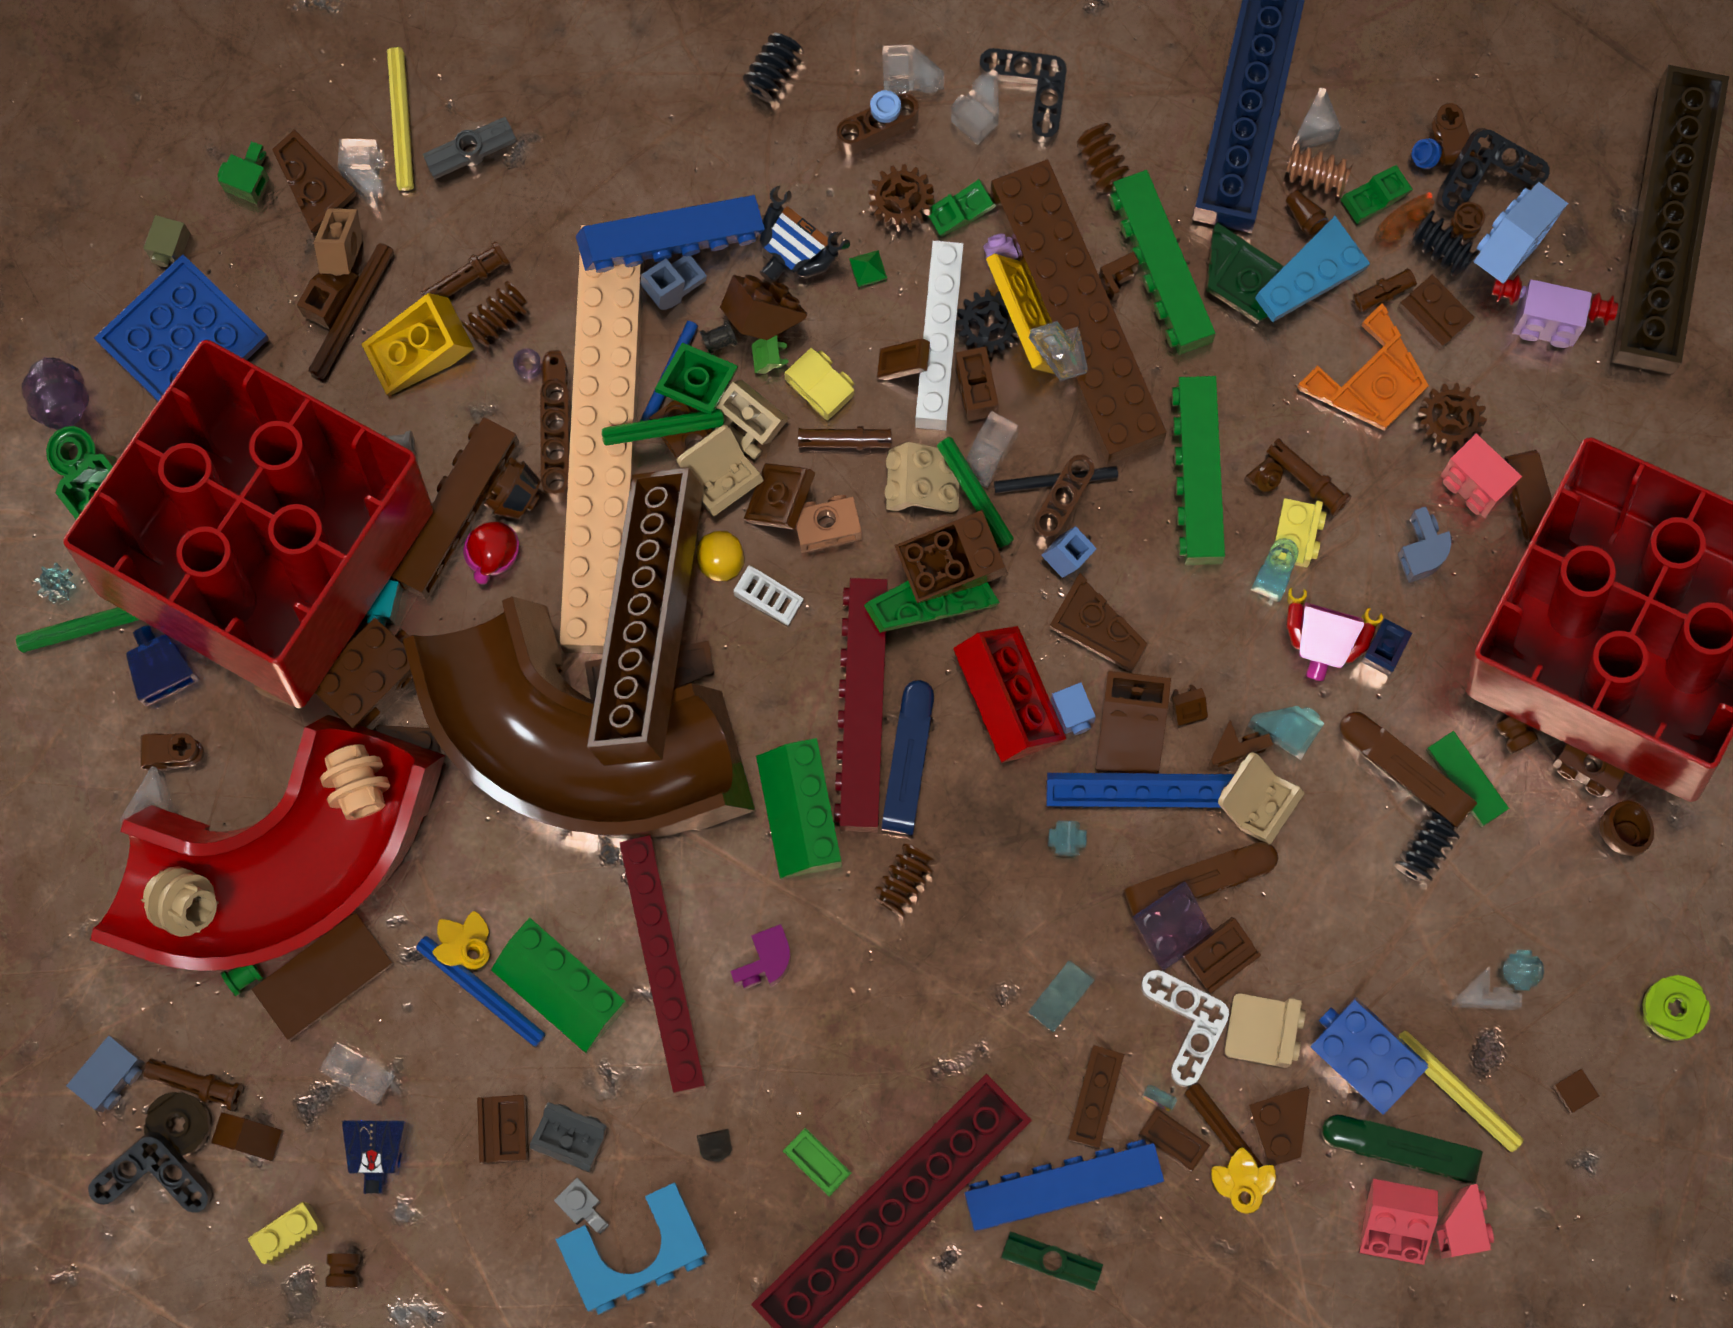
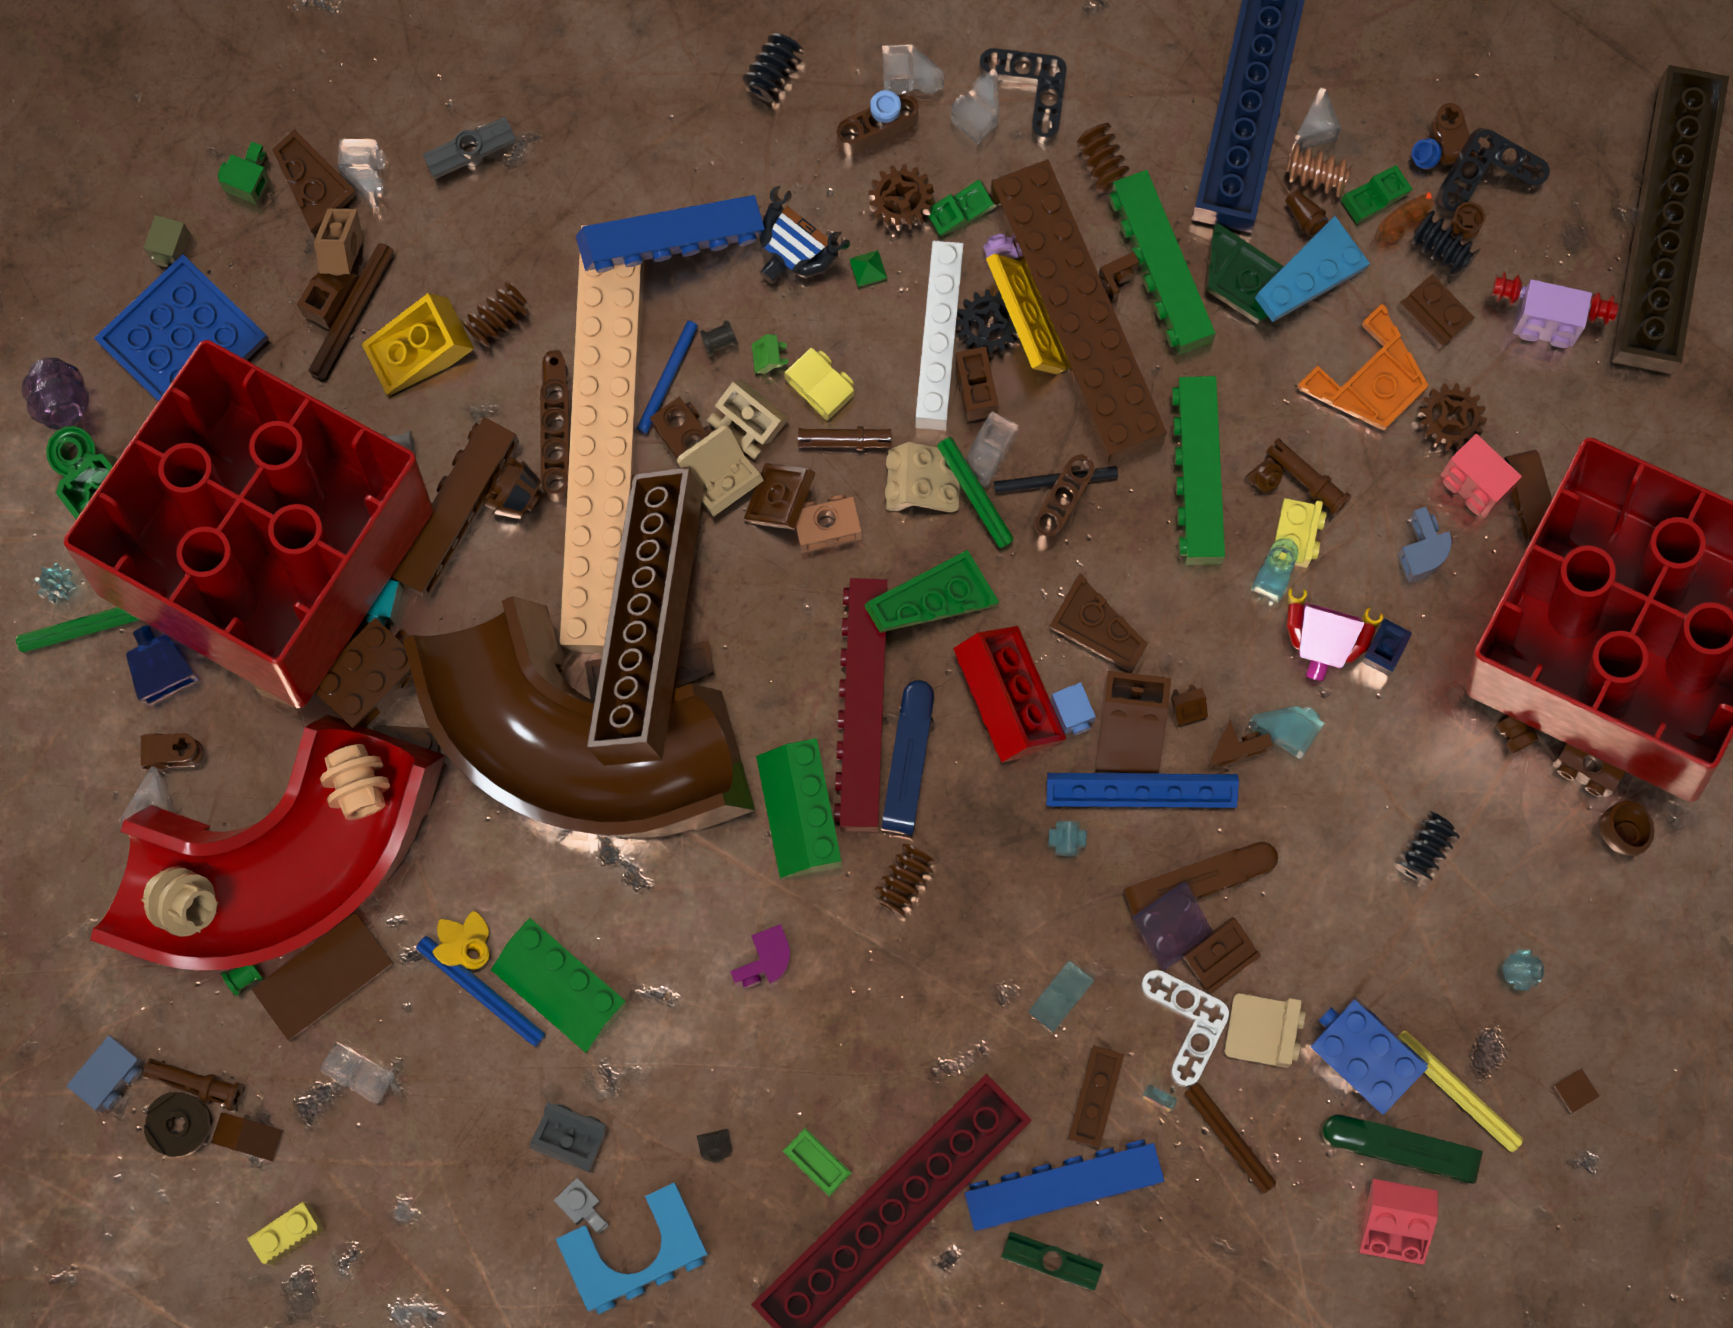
(148, 1162): black beam -> none
(342, 1270): reddish brown wheel -> none
(374, 1150): clear blue torso -> none
(400, 119): light yellow axle -> none
(477, 267): reddish brown pin -> none
(490, 550): red piece -> none
(502, 1128): reddish brown plate -> none
(521, 370): bush -> none
(661, 427): green axle -> none
(663, 965): dark red brick -> none
(670, 282): sand blue brick -> none
(696, 378): green slope -> none
(720, 555): yellow hair -> none
(761, 307): reddish brown slope -> none
(762, 605): white slope -> none
(903, 359): reddish brown tile -> none
(951, 558): reddish brown slope -> none
(1060, 349): clear slope -> none
(1068, 552): medium blue brick -> none
(1174, 1140): reddish brown tile -> none
(1244, 1176): yellow plate -> none
(1259, 799): tan bracket -> none
(1281, 1125): reddish brown wing -> none
(1384, 290): reddish brown pin -> none
(1407, 768): reddish brown piece -> none
(1463, 1224): coral slope -> none
(1465, 773): green tile -> none
(1478, 995): clear slope -> none
(1519, 231): light blue brick -> none
(1659, 1016): lime plate -> none

